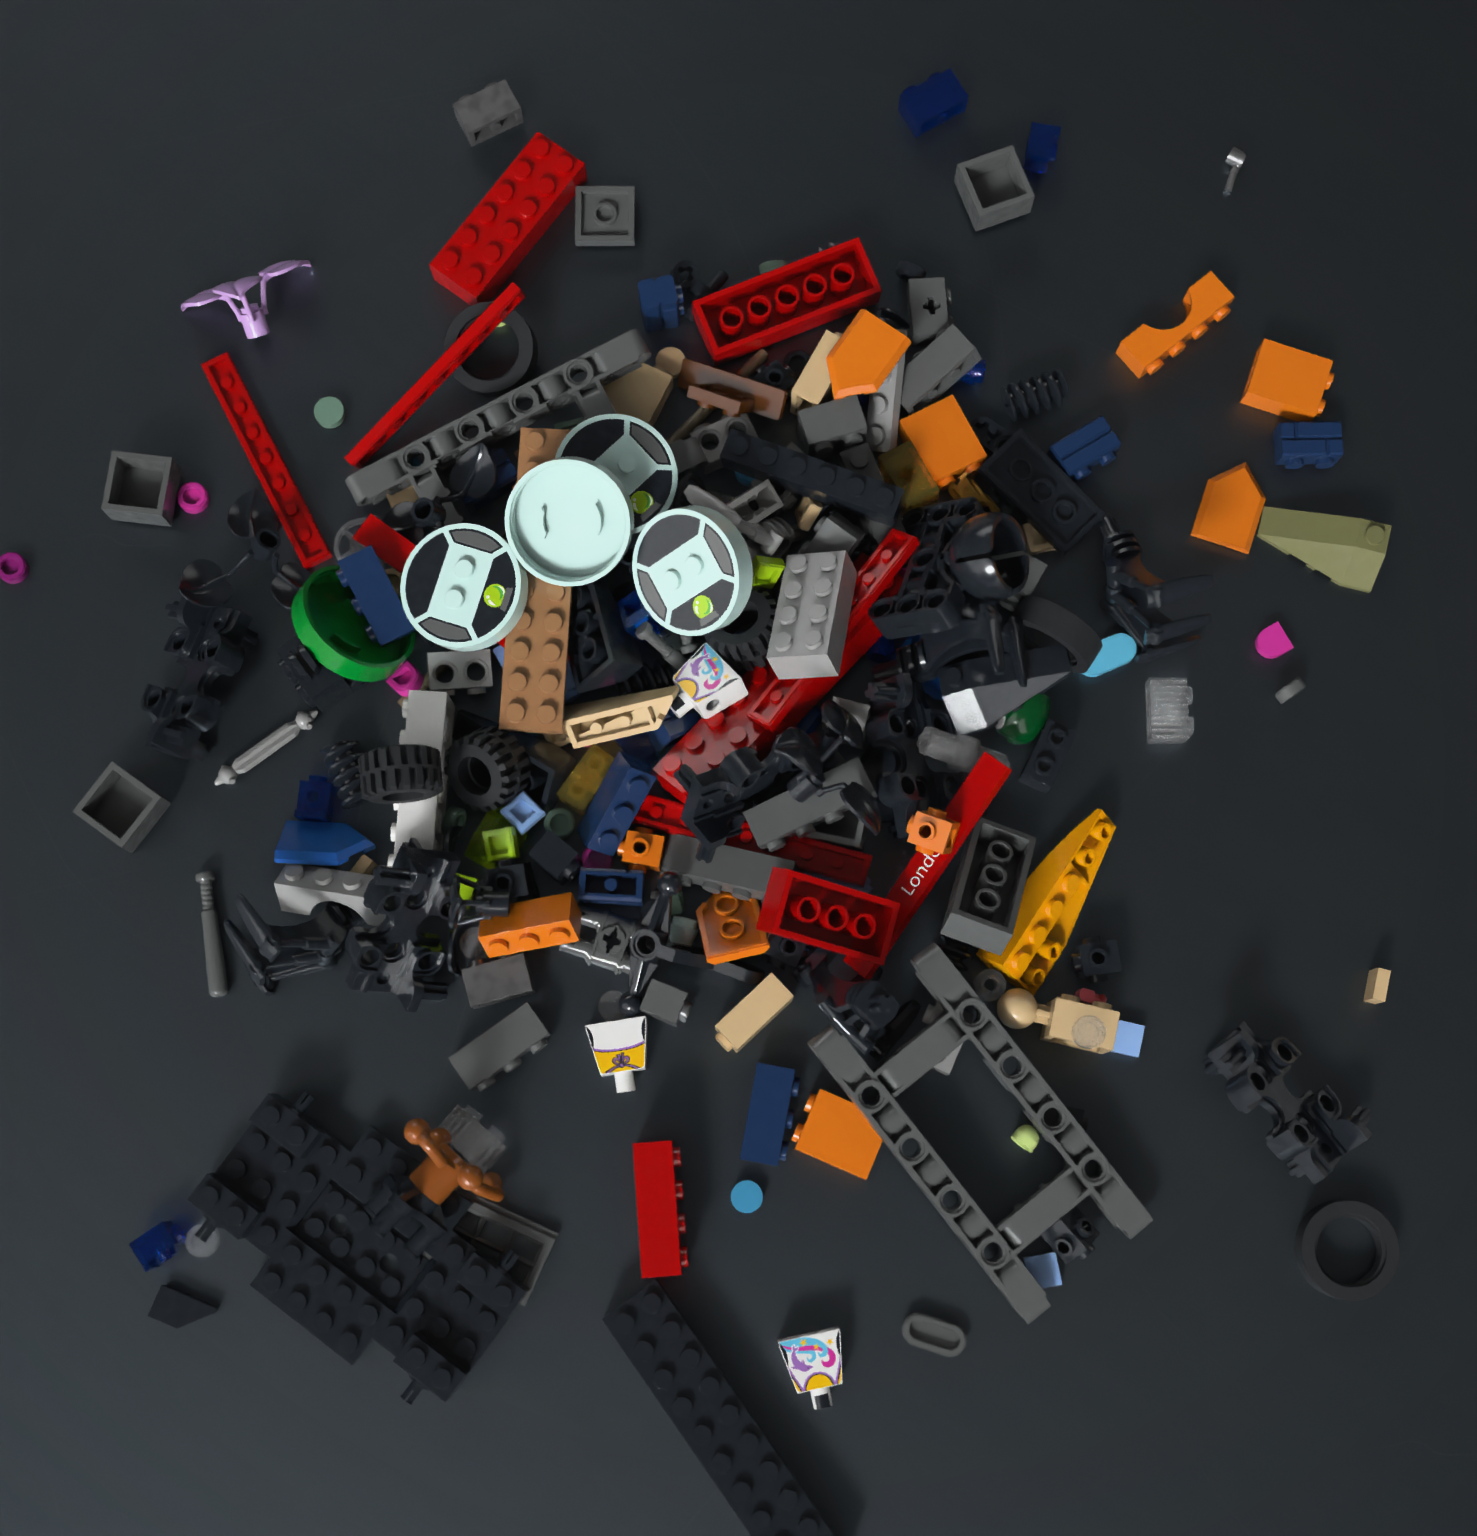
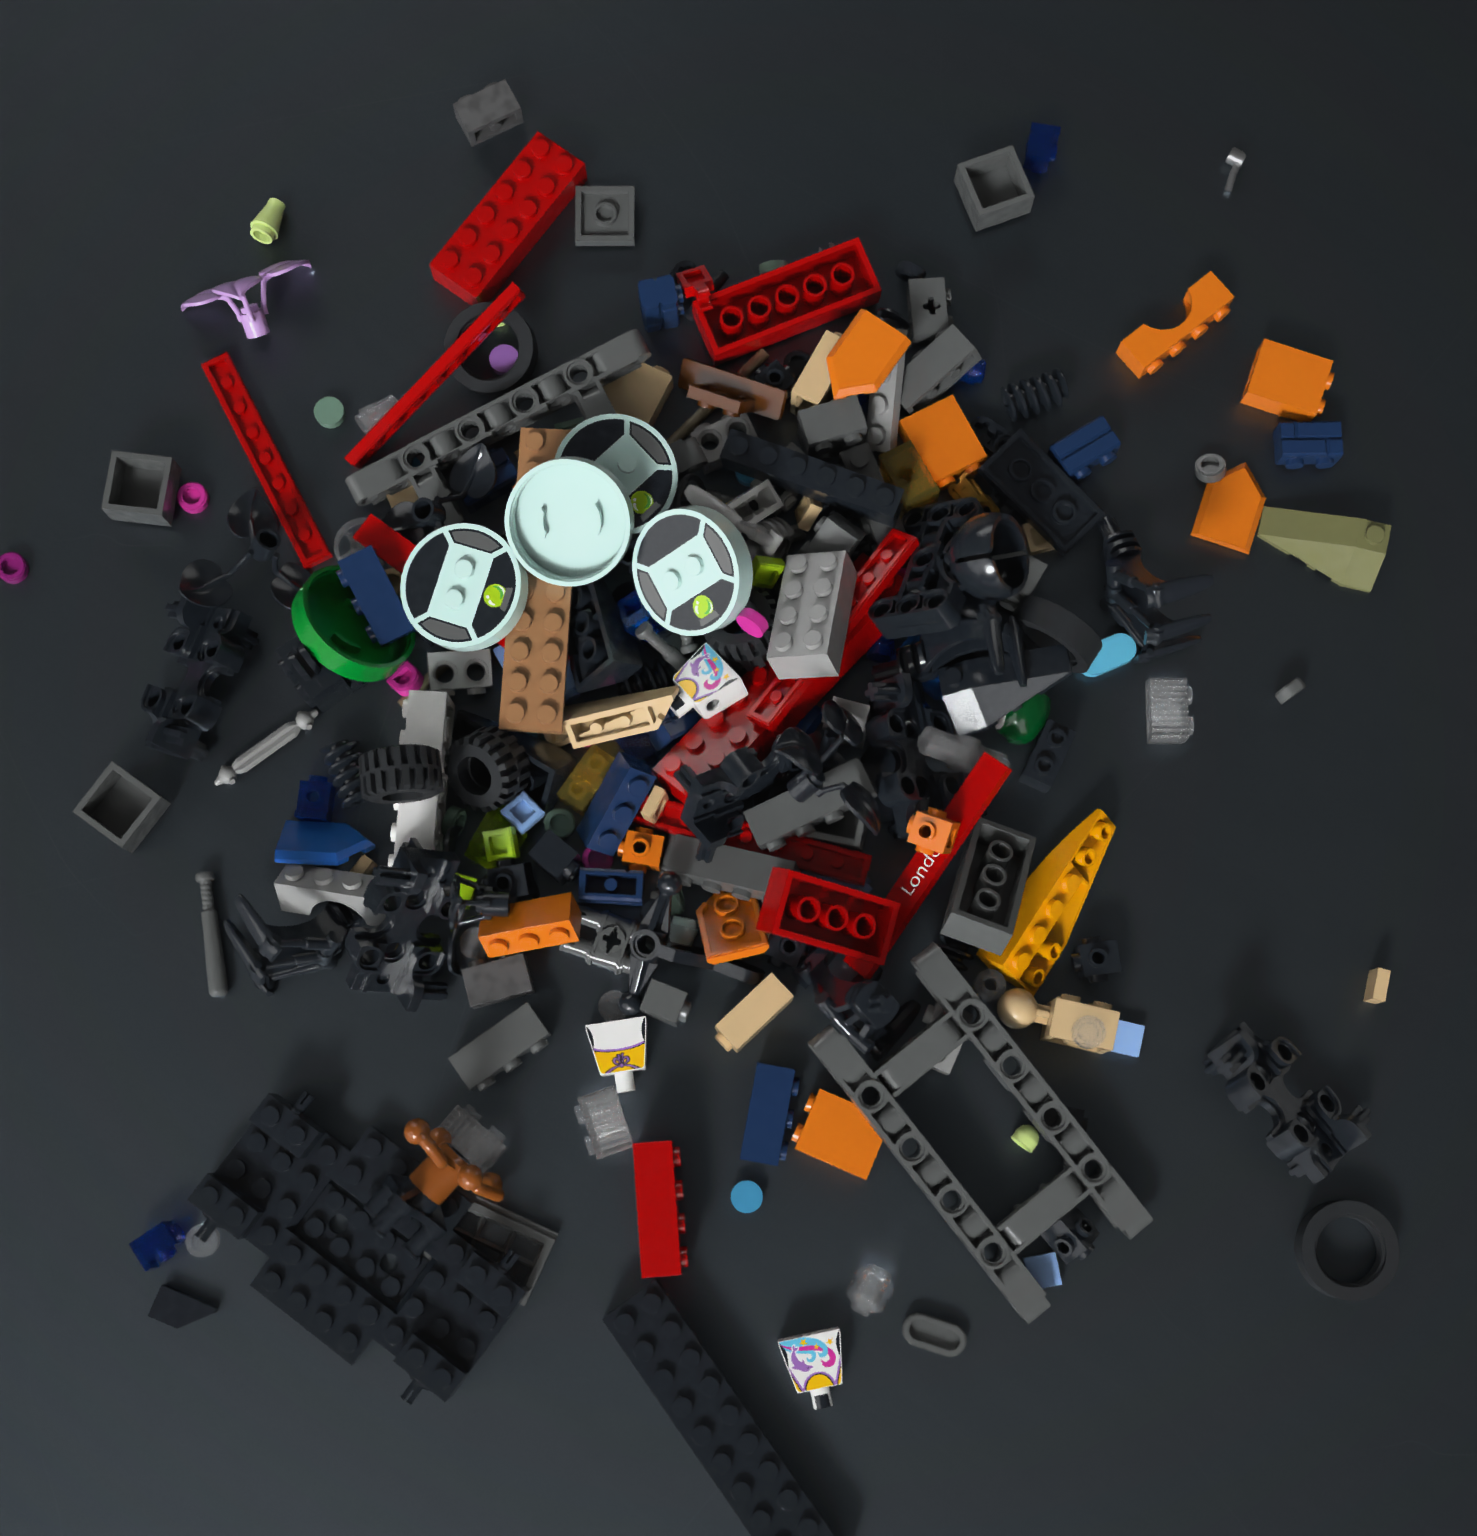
(267, 223): none -> yellowish green cone
(372, 414): none -> clear cone
(502, 358): none -> medium lavender tile
(604, 1123): none -> clear brick
(654, 804): none -> tan tile
(671, 360): tan tile -> none
(697, 284): none -> red plate
(752, 622): none -> dark pink tile
(870, 1289): none -> clear head
(932, 102): clear blue brick -> none
(1088, 996): coral tile -> none
(1210, 468): none -> dark grey tile
(1273, 642): dark pink tile -> none

